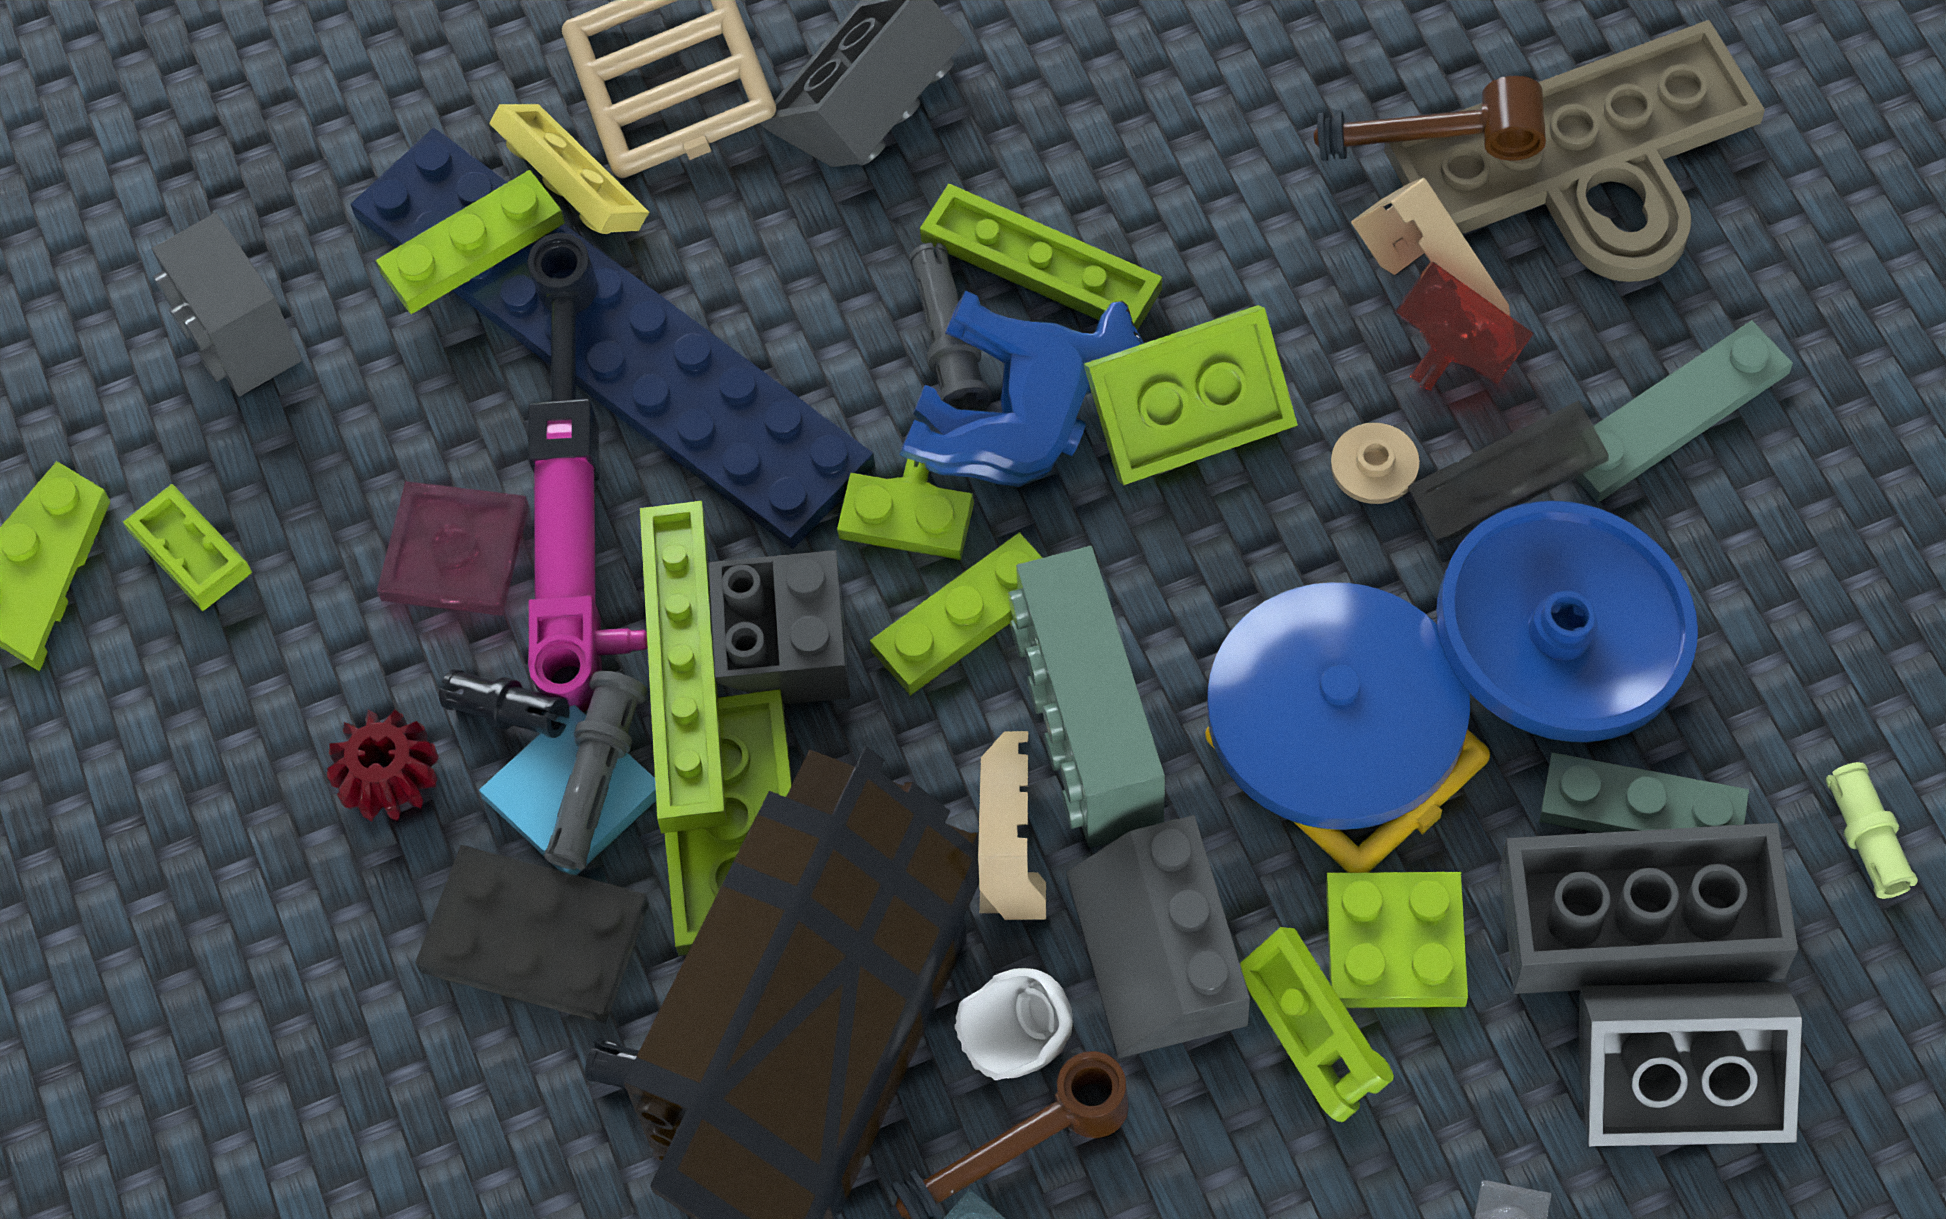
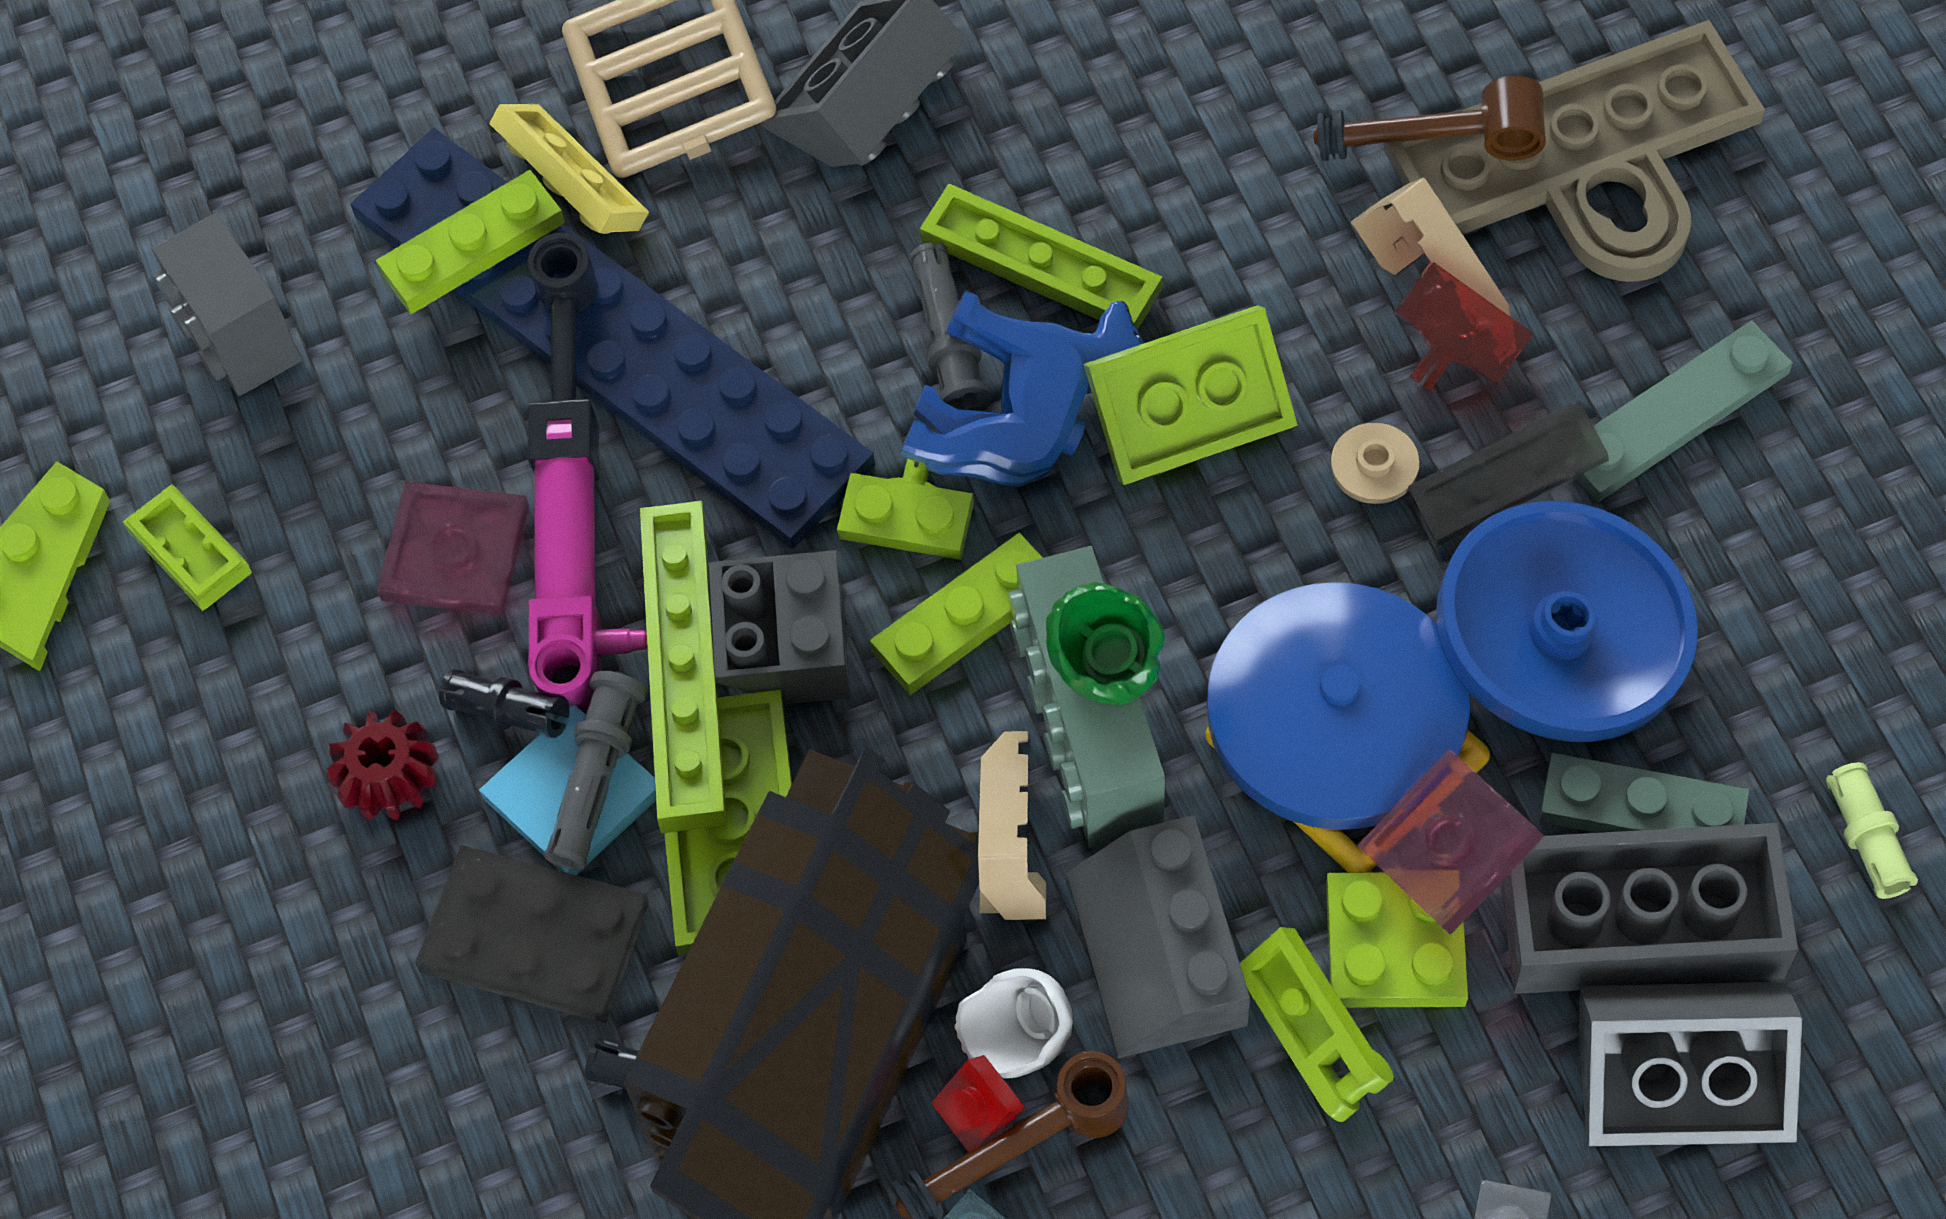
(977, 1103): none -> red plate
(1104, 643): none -> green hair
(1450, 841): none -> clear pink tile

